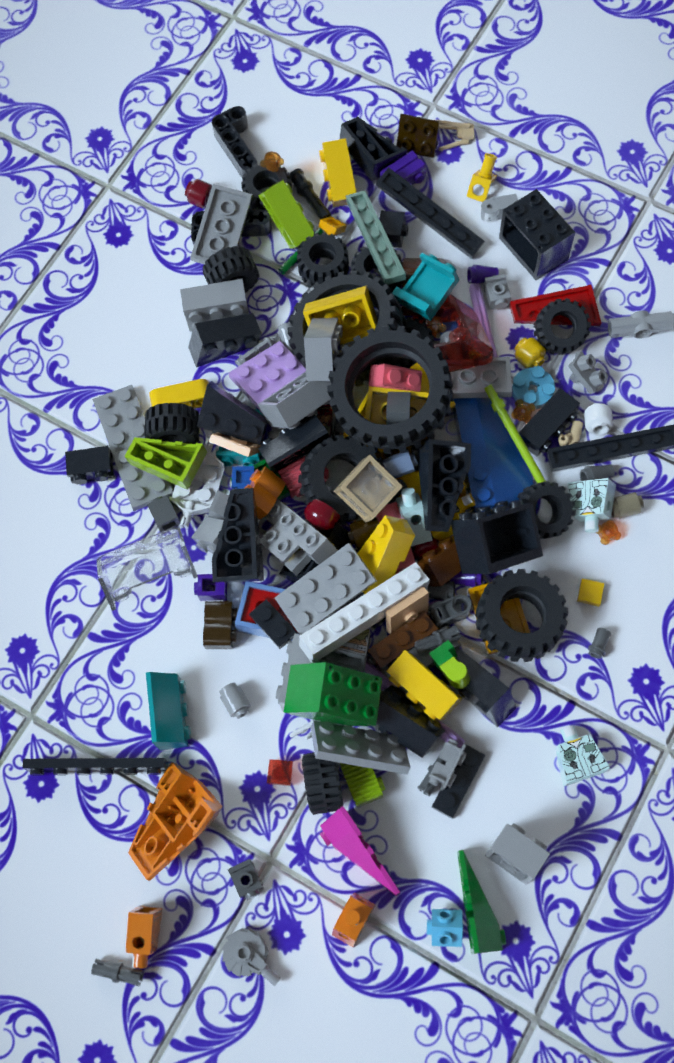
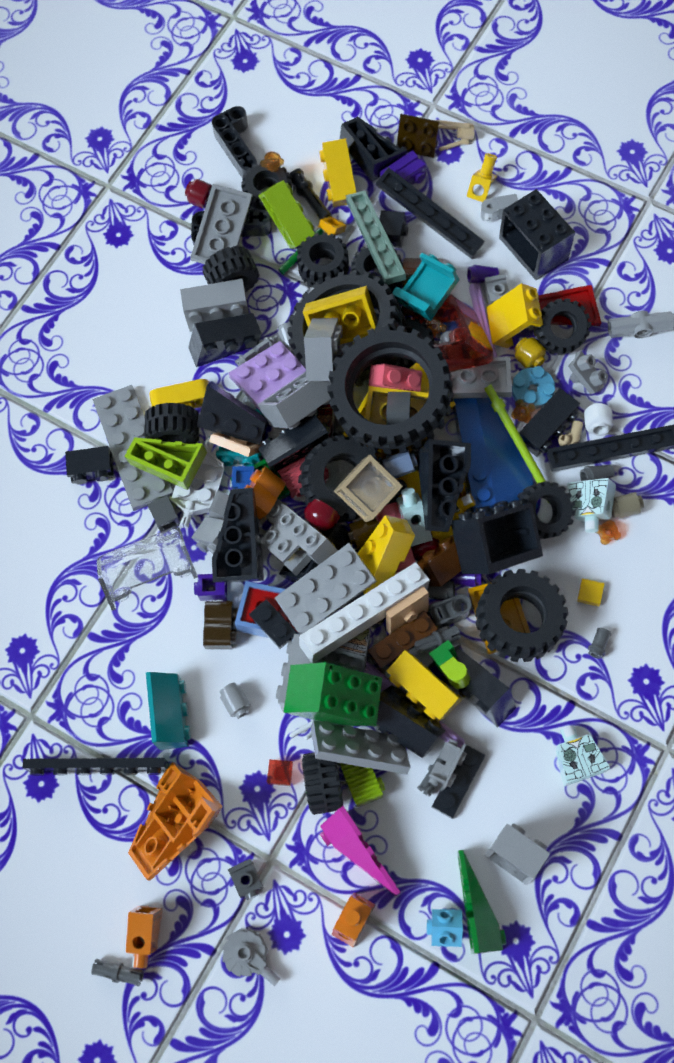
(513, 314): none -> yellow panel

